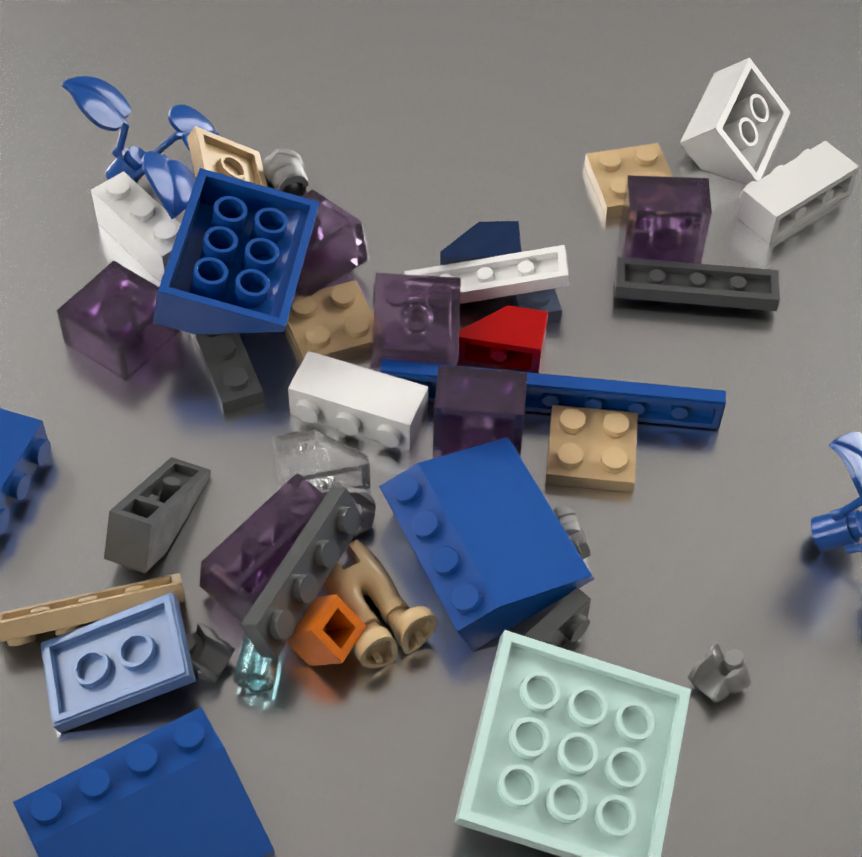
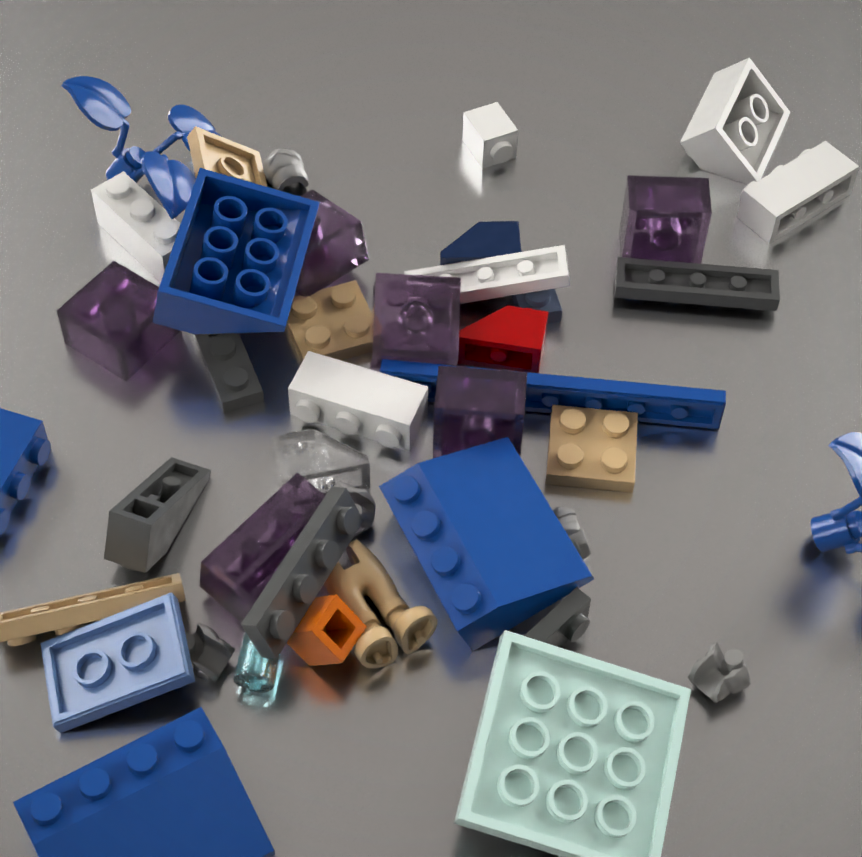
(490, 135): none -> white brick
(610, 170): tan plate -> none

